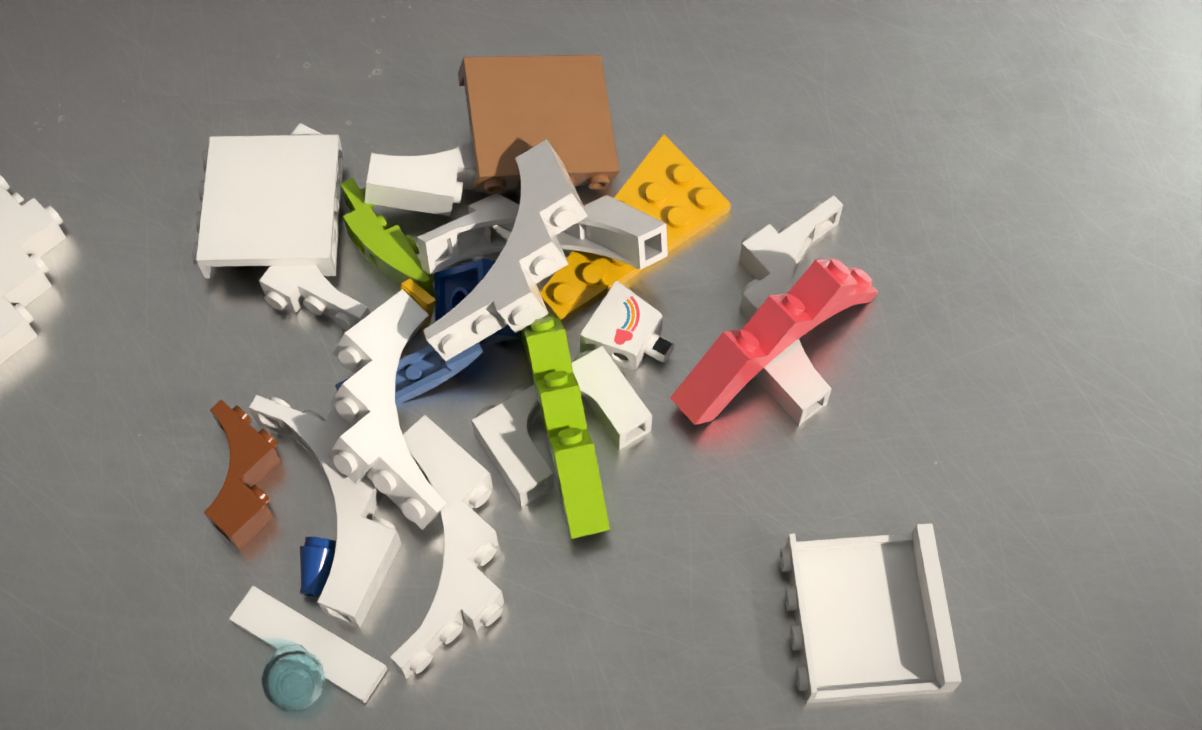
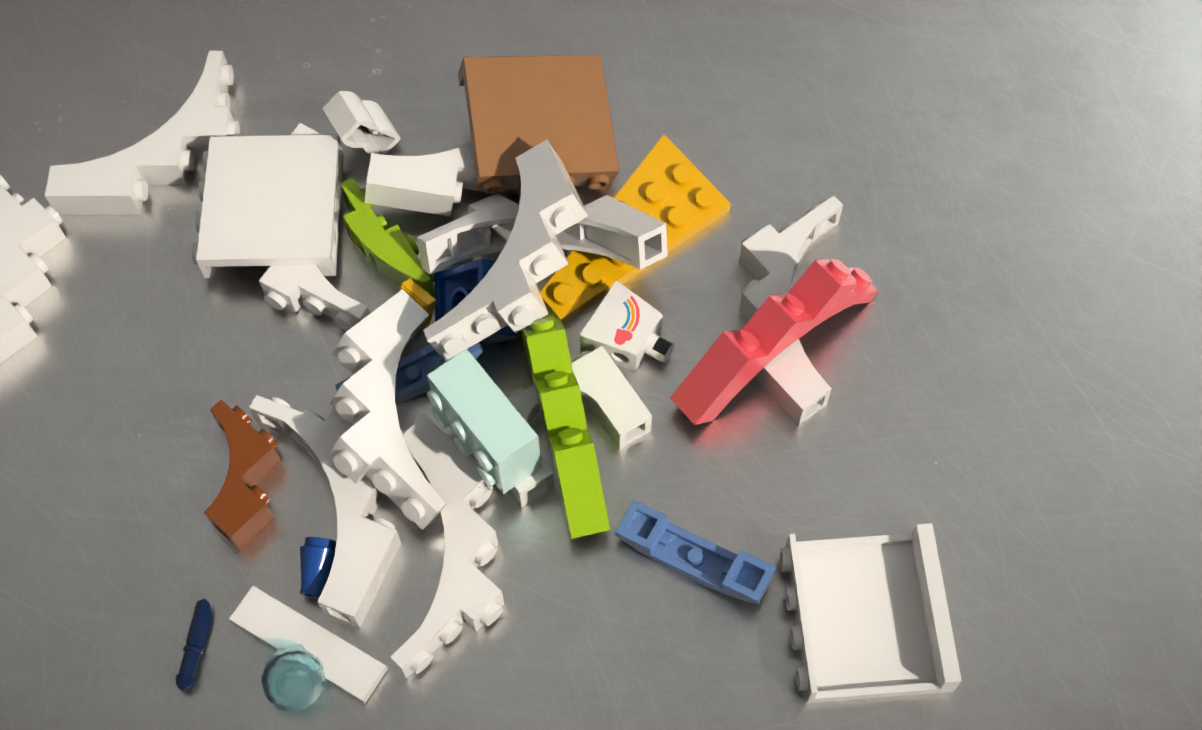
(165, 157): none -> white arch
(194, 646): none -> dark blue piece
(361, 123): none -> white brick
(483, 422): none -> light aqua brick
(694, 557): none -> medium blue slope

